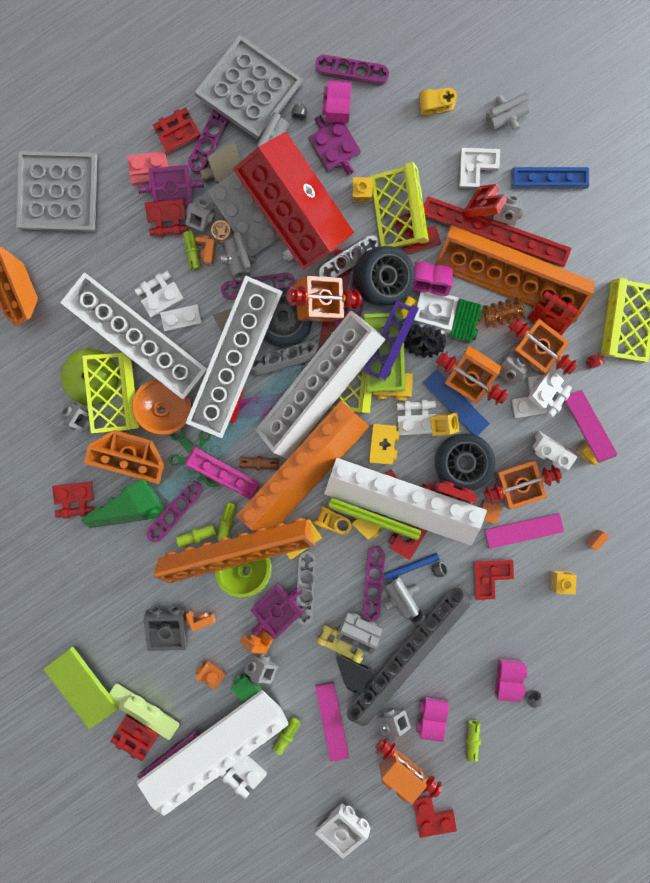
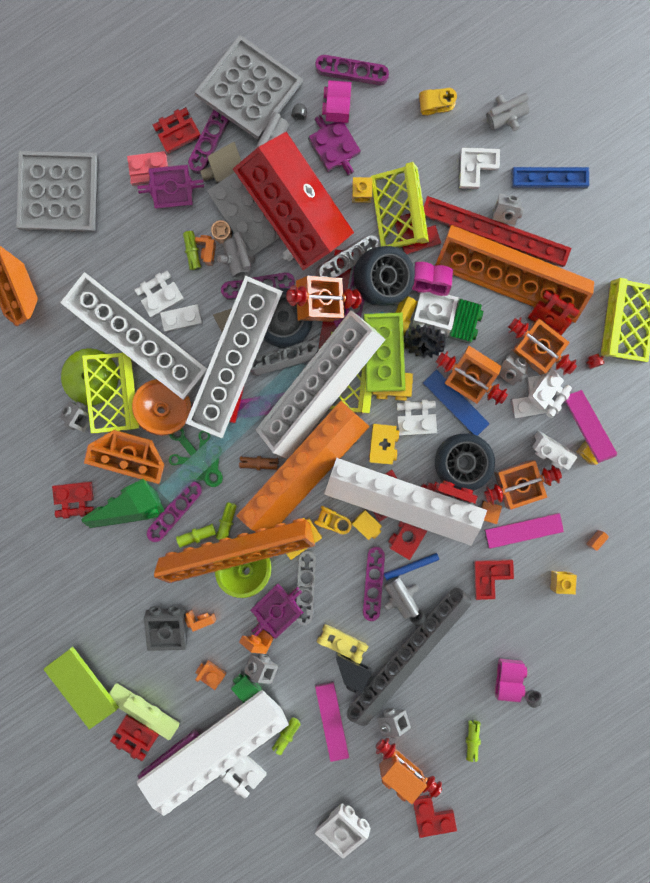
(166, 211): red plate -> none
(200, 214): light grey brick -> none
(222, 473): dark pink tile -> none
(359, 633): light grey brick -> none
(374, 518): lime axle -> none
(399, 339): dark purple fence -> none
(433, 719): dark pink brick -> none
(439, 569): dark grey hinge -> none
(444, 424): yellow brick -> none
(485, 202): red plate -> none
(502, 311): clear orange piece -> none

